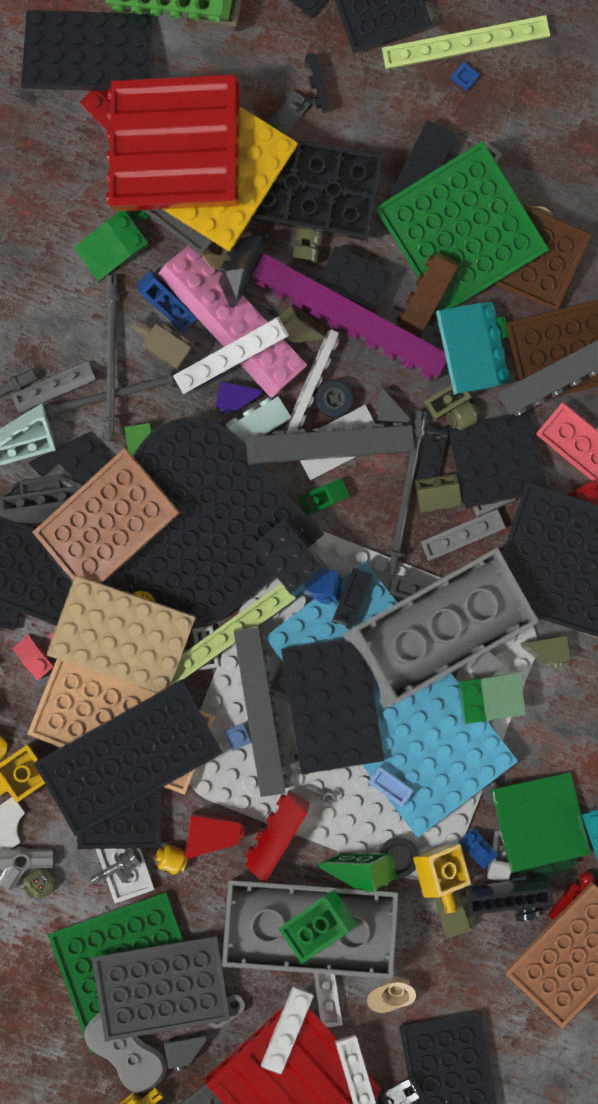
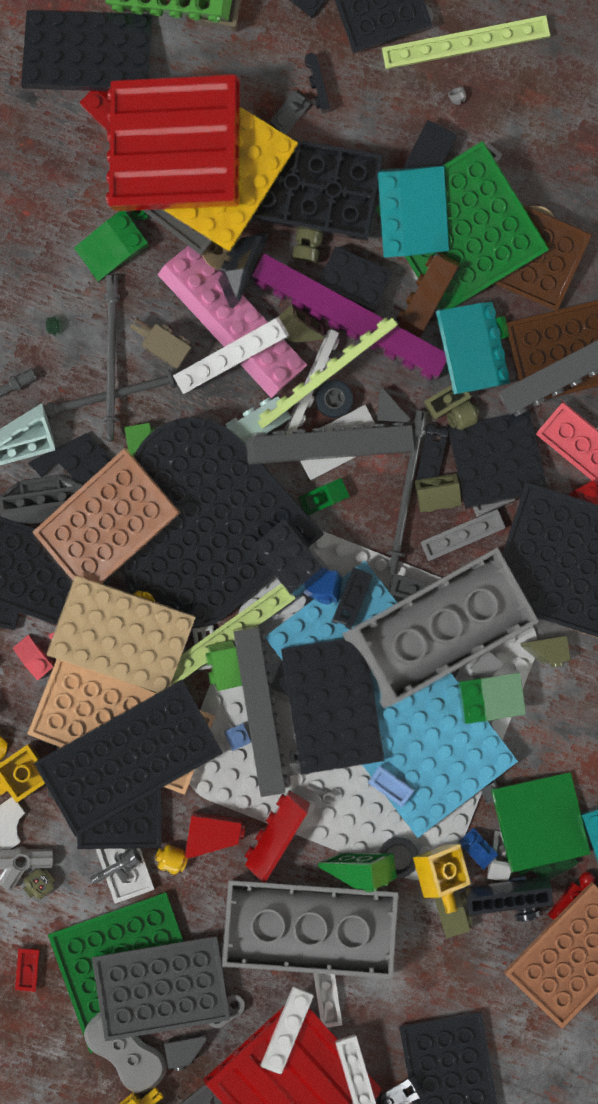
(27, 969): none -> red plate
(52, 325): none -> clear green plate
(53, 387): light grey plate -> none
(165, 300): blue slope -> none
(224, 665): none -> bright green brick
(235, 397): dark purple slope -> none
(318, 926): green slope -> none
(333, 366): none -> yellowish green plate
(392, 995): tan piece -> none
(413, 211): none -> teal slope
(457, 95): none -> light grey hinge
(465, 76): blue tile -> none

